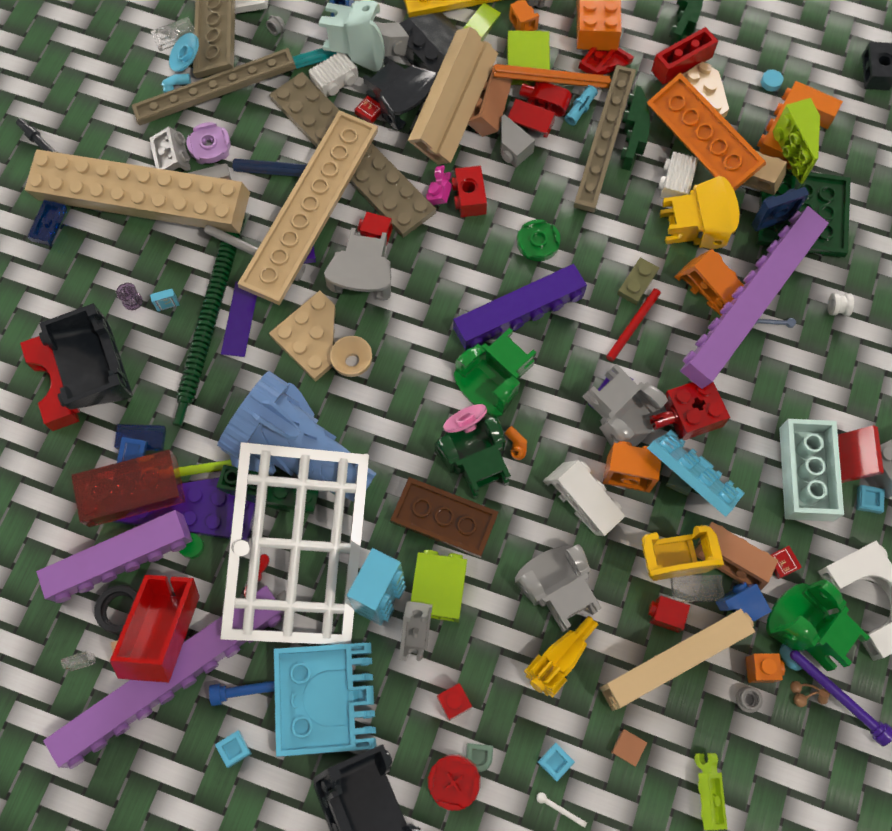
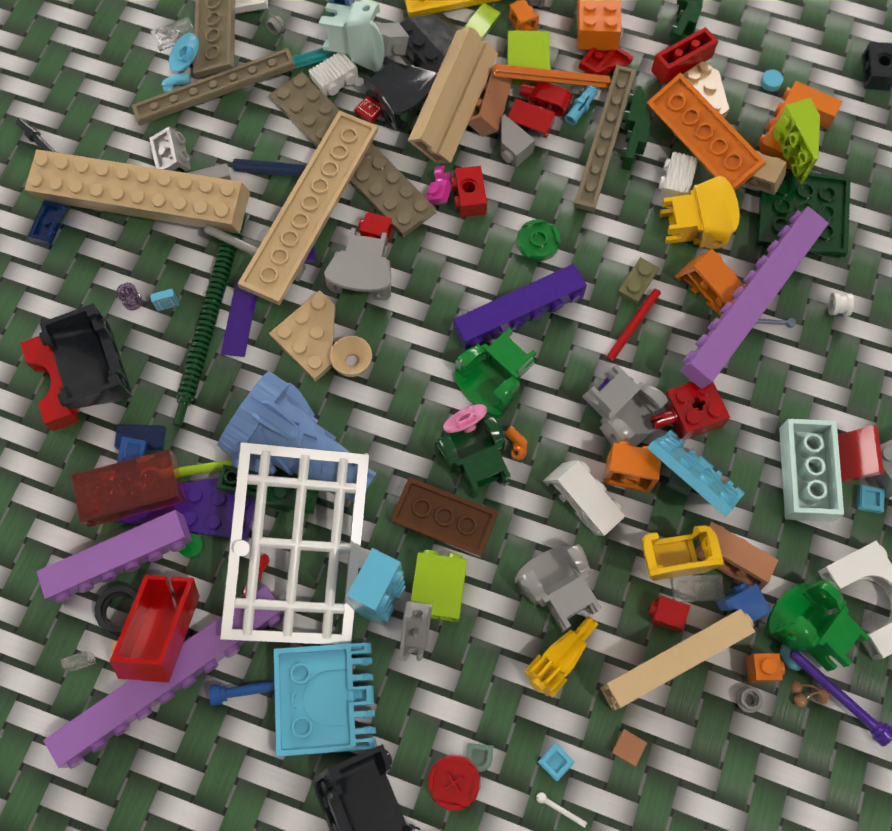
(213, 152): lavender plate -> none
(233, 749): medium azure tile -> none
(454, 702): red brick -> none
(711, 792): lime plate -> none
(779, 208): dark blue plate -> none
(786, 562): red tile -> none

